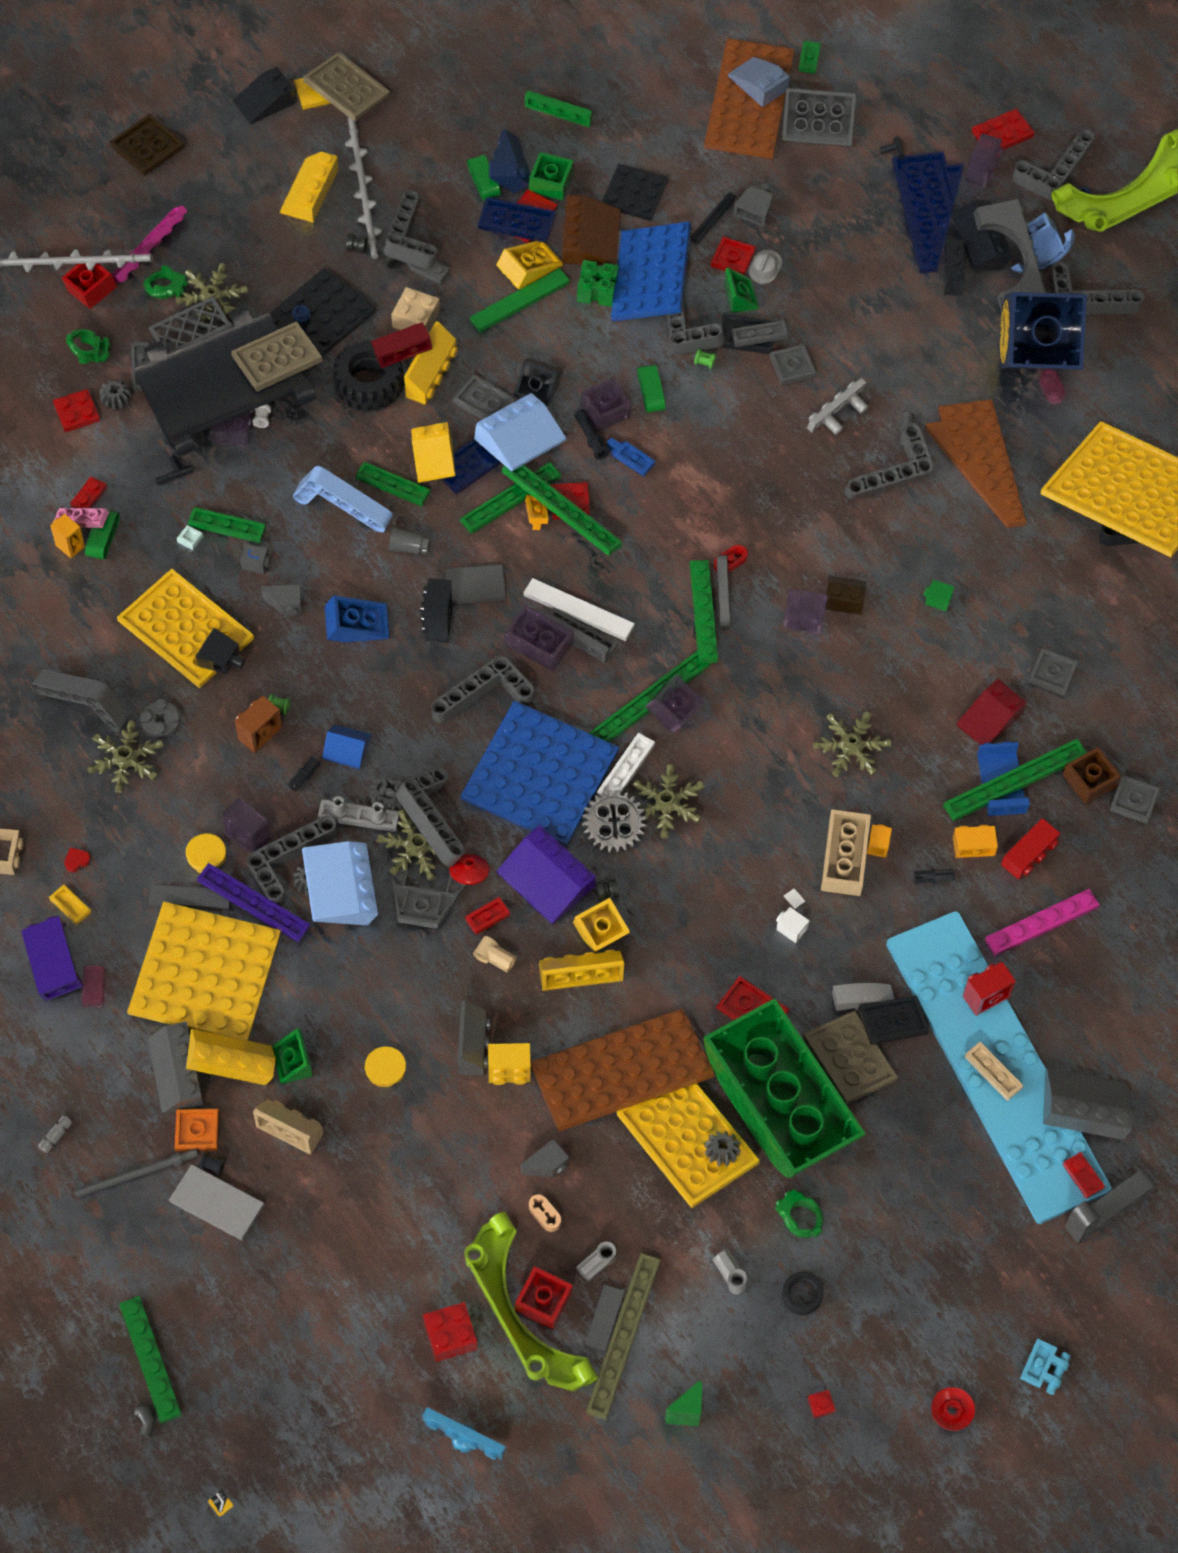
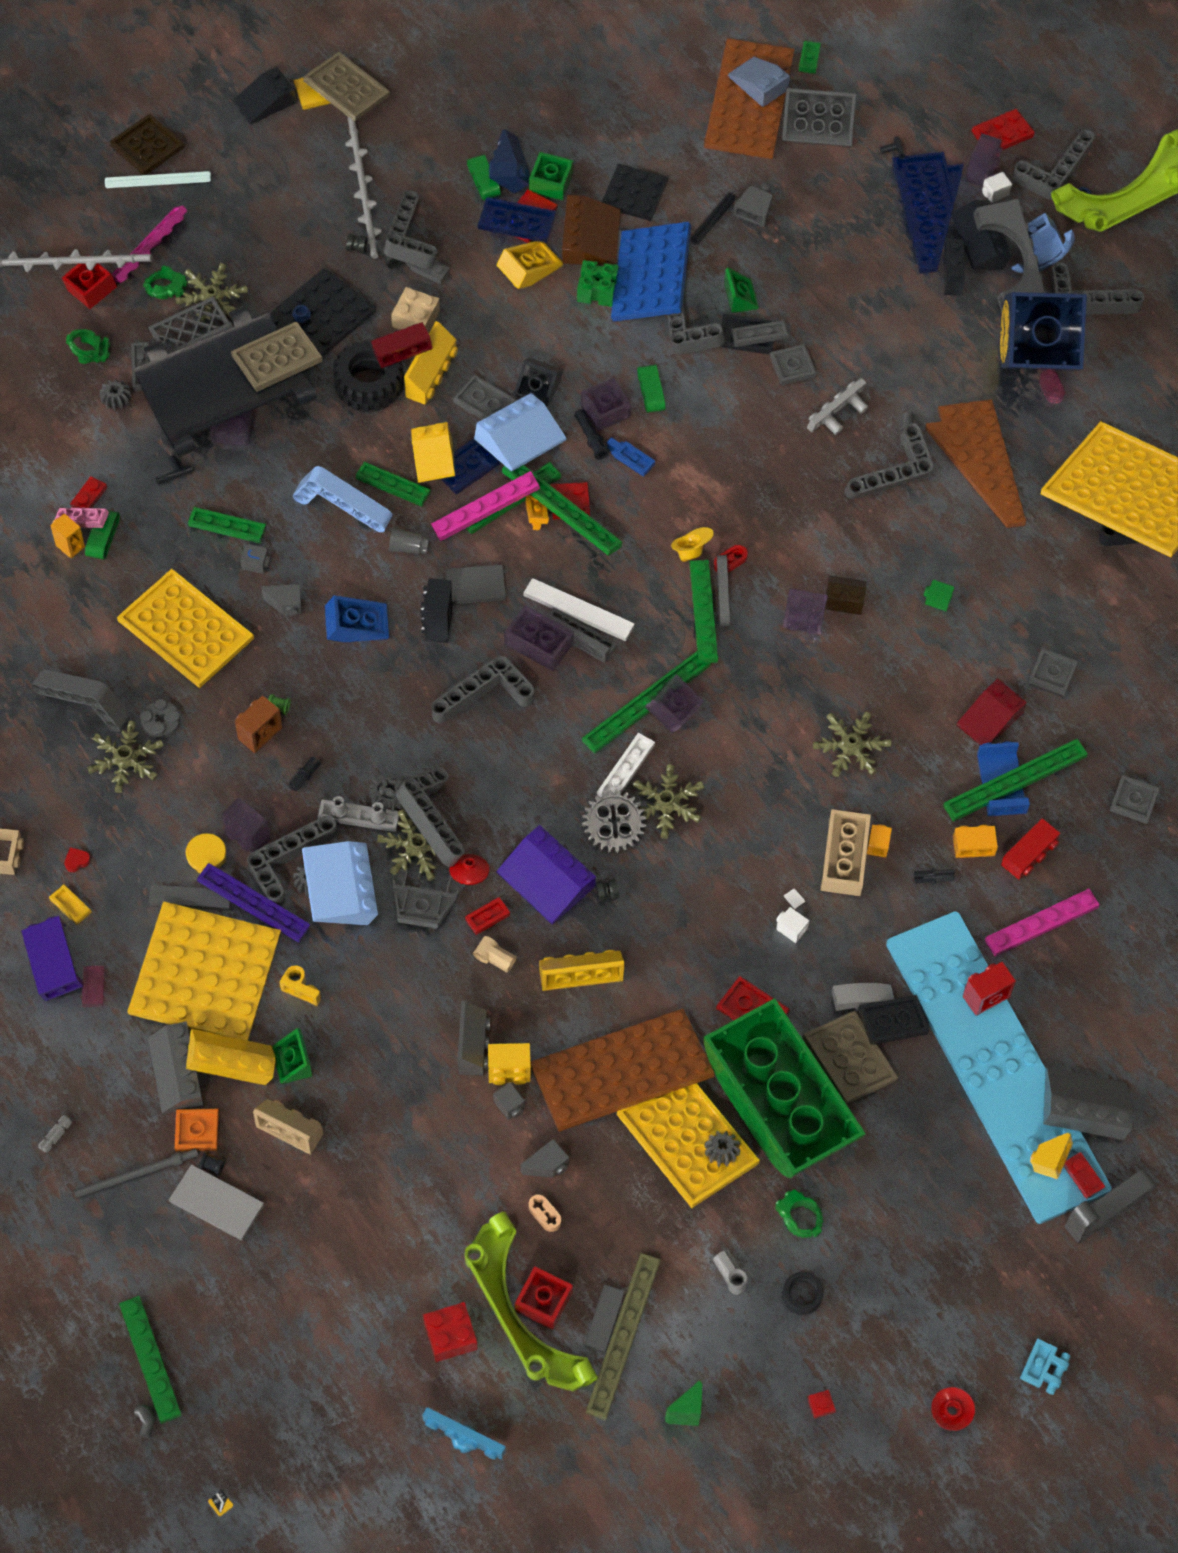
(76, 410): red plate -> none
(157, 179): none -> light aqua axle
(190, 537): light aqua tile -> none
(219, 653): black torso -> none
(261, 416): white bush -> none
(299, 988): none -> yellow plate
(311, 186): yellow slope -> none
(346, 746): blue slope -> none
(385, 1066): yellow tile -> none
(485, 506): none -> dark pink plate
(509, 1101): none -> dark grey brick
(519, 300): green tile -> none
(539, 772): blue plate -> none
(558, 108): green plate -> none
(596, 1262): light grey piece -> none
(601, 925): yellow slope -> none
(691, 544): none -> yellow piece
(705, 358): bright green bush -> none
(733, 255): red tile -> none
(765, 266): light grey piece -> none
(994, 1071): tan plate -> none
(996, 187): none -> white brick
(1052, 1156): none -> yellow slope
(1091, 775): reddish brown brick -> none

